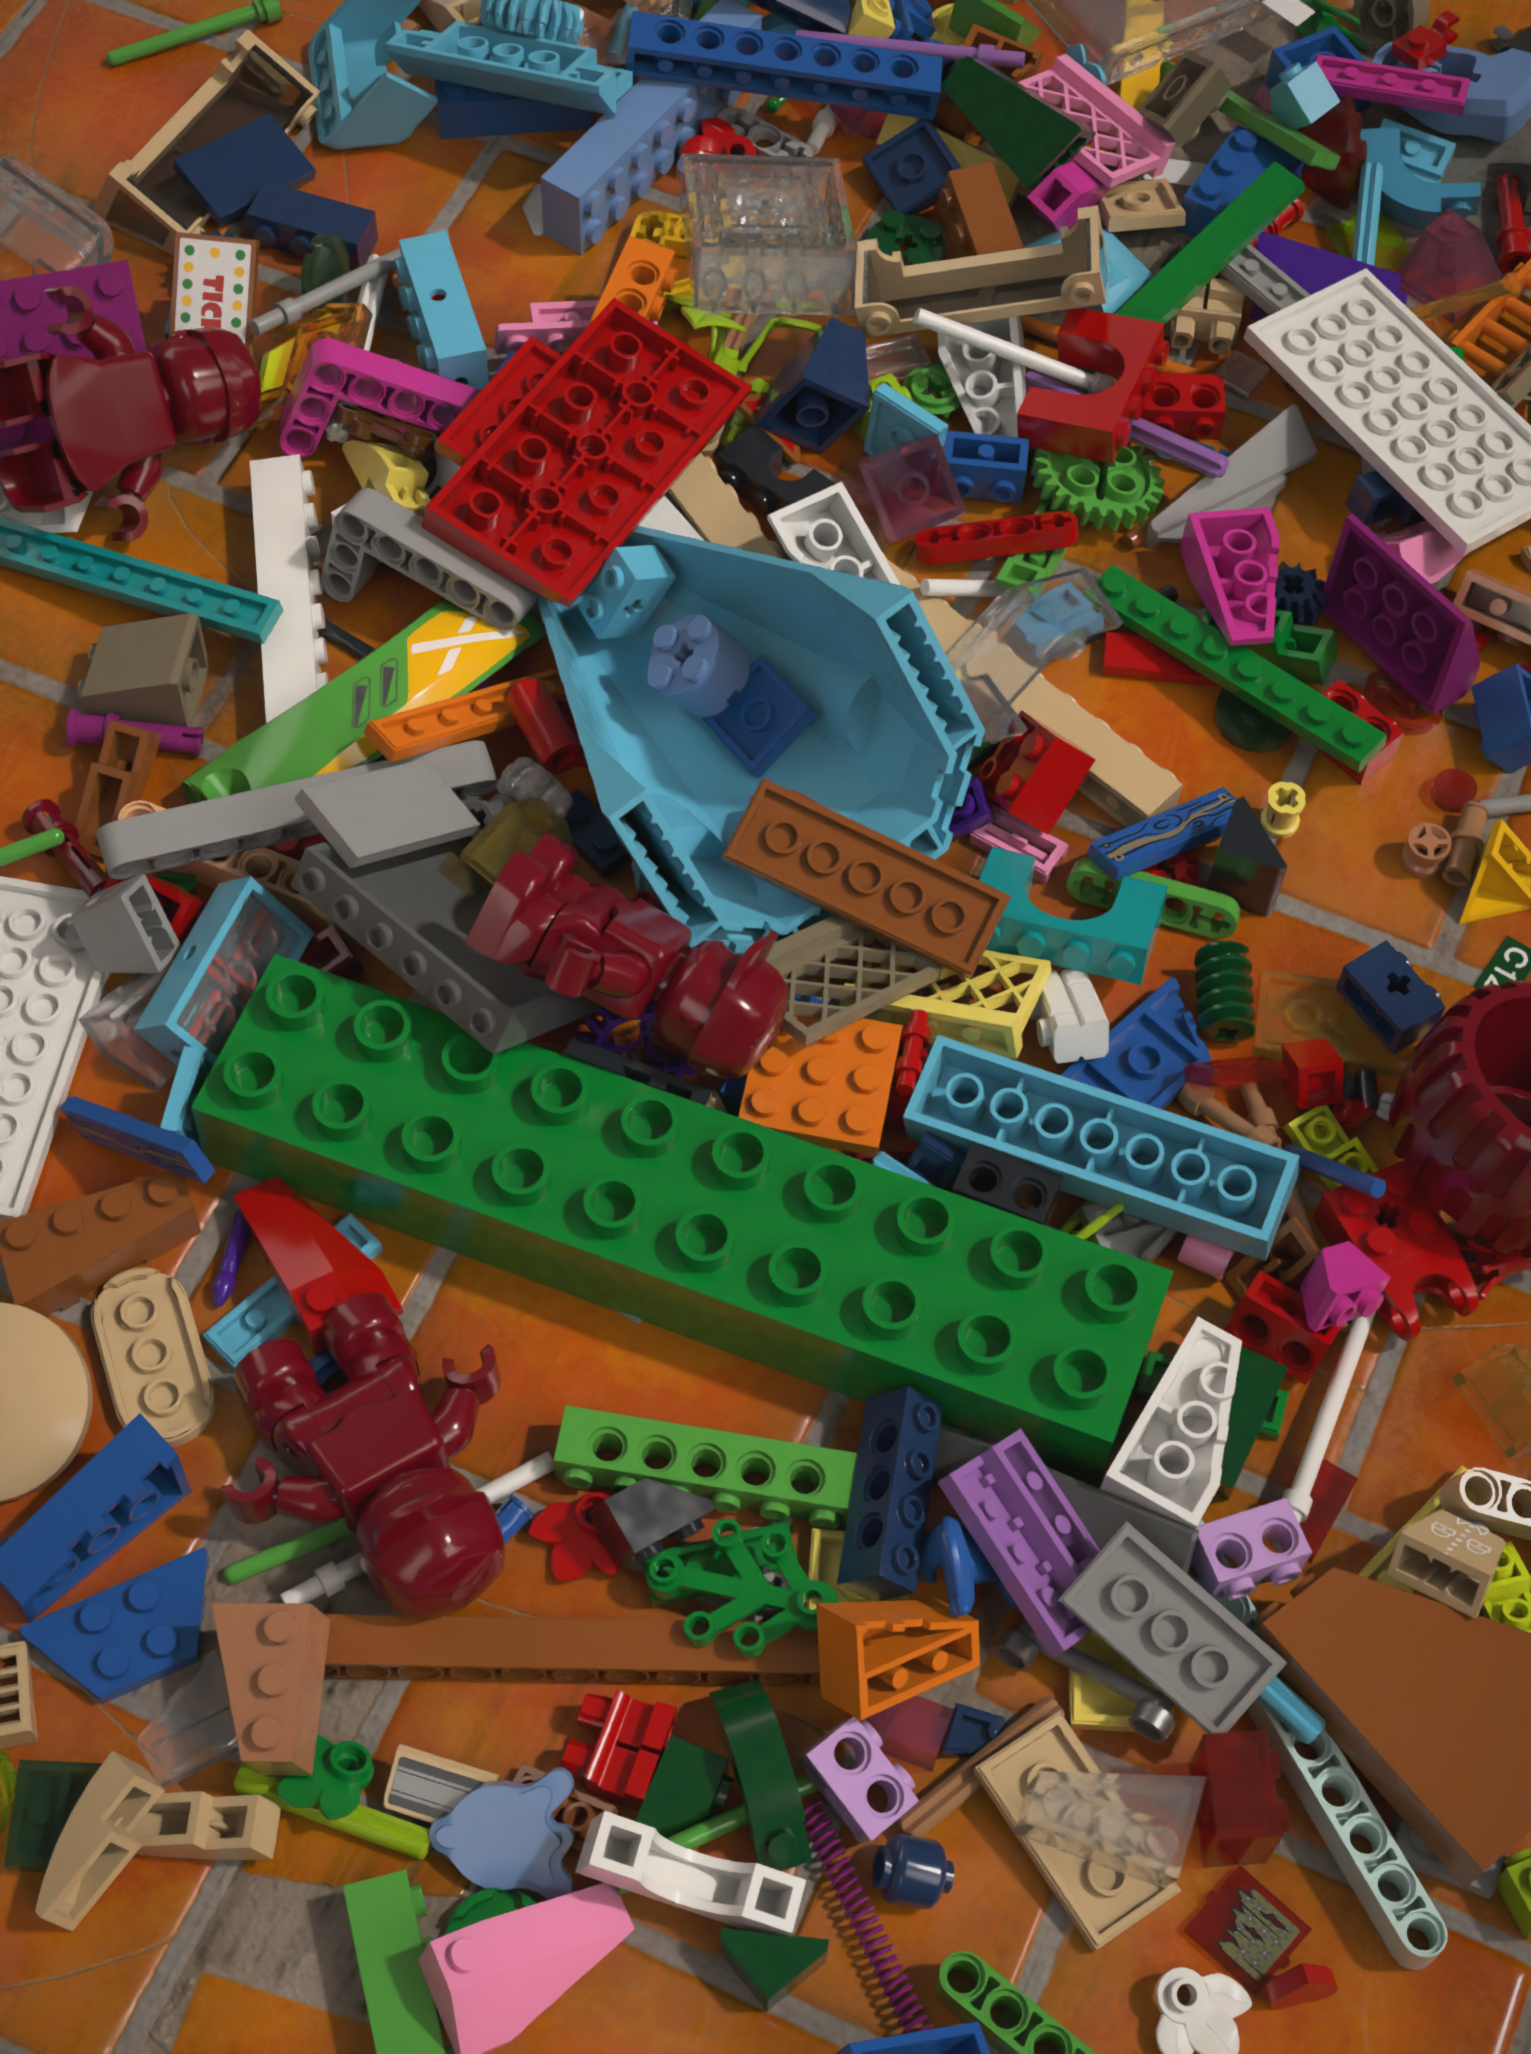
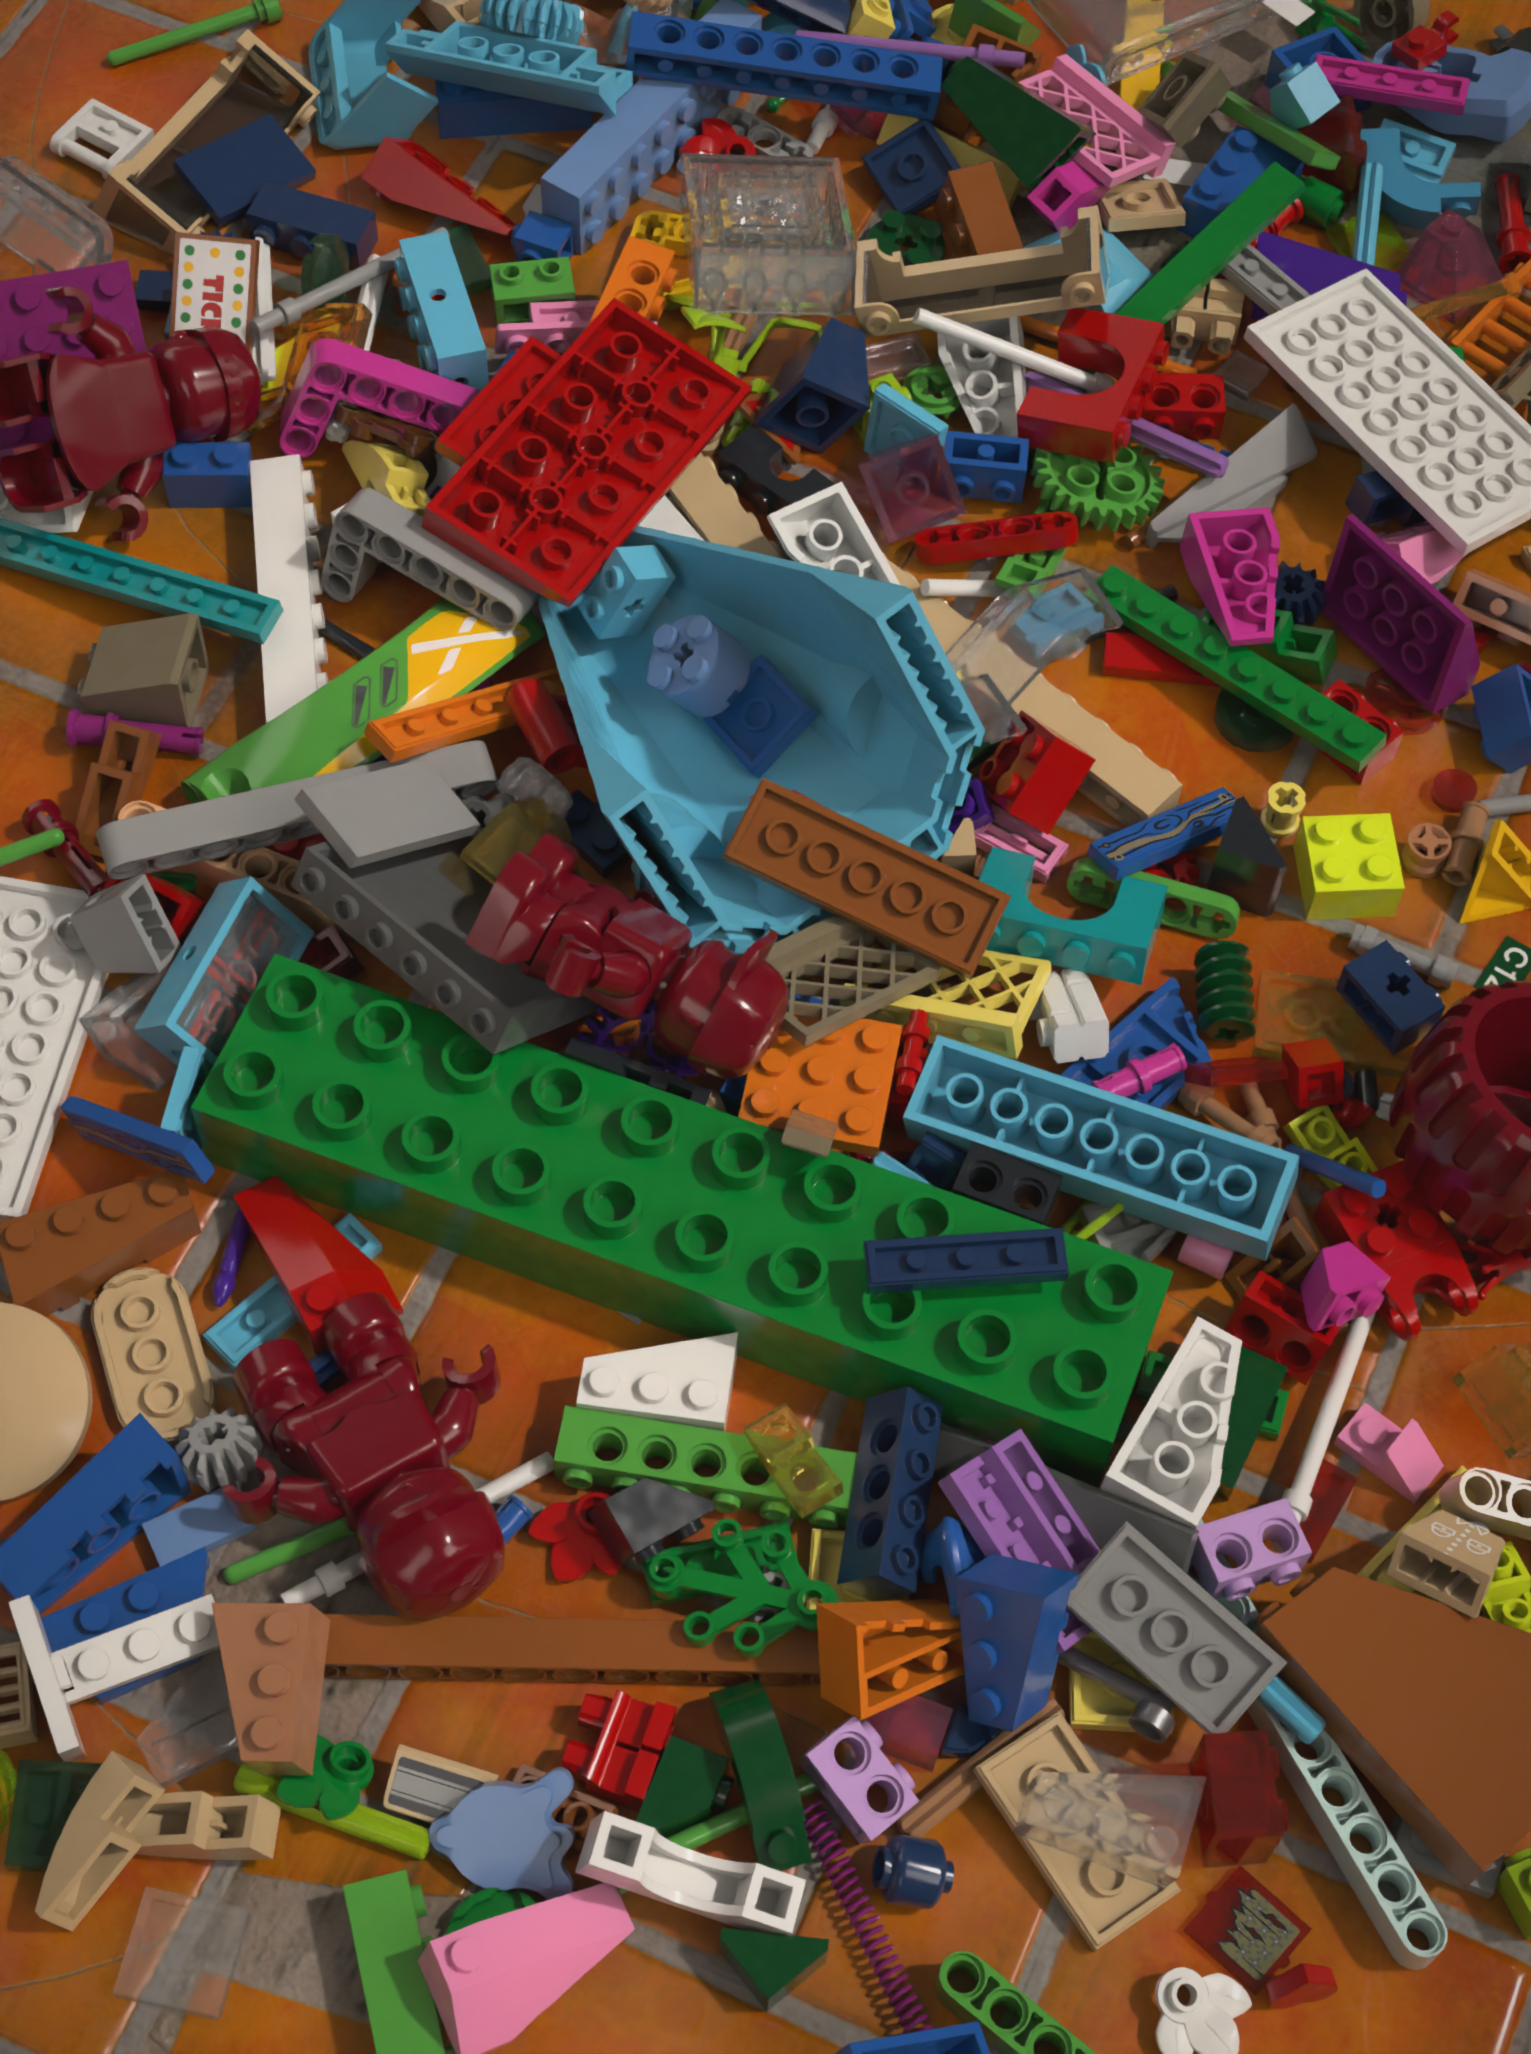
(105, 129): none -> white plate
(108, 1659): none -> white piece
(154, 290): none -> dark blue tile
(182, 1953): none -> clear tile
(193, 1526): none -> medium blue tile
(208, 475): none -> blue brick
(219, 1449): none -> light grey gear
(264, 344): none -> white axle
(418, 178): none -> red wedge
(469, 259): none -> clear green tile
(526, 282): none -> bright green brick
(542, 238): none -> blue brick
(664, 1382): none -> white wedge
(793, 1461): none -> clear yellow slope
(809, 1133): none -> dark tan tile
(962, 849): none -> tan slope
(965, 1260): none -> dark blue tile
(1011, 1636): none -> blue wedge
(1143, 1073): none -> dark pink pin
(1322, 201): none -> green brick
(1348, 866): none -> neon yellow brick
(1394, 1455): none -> bright pink slope
(1440, 971): none -> light grey bar

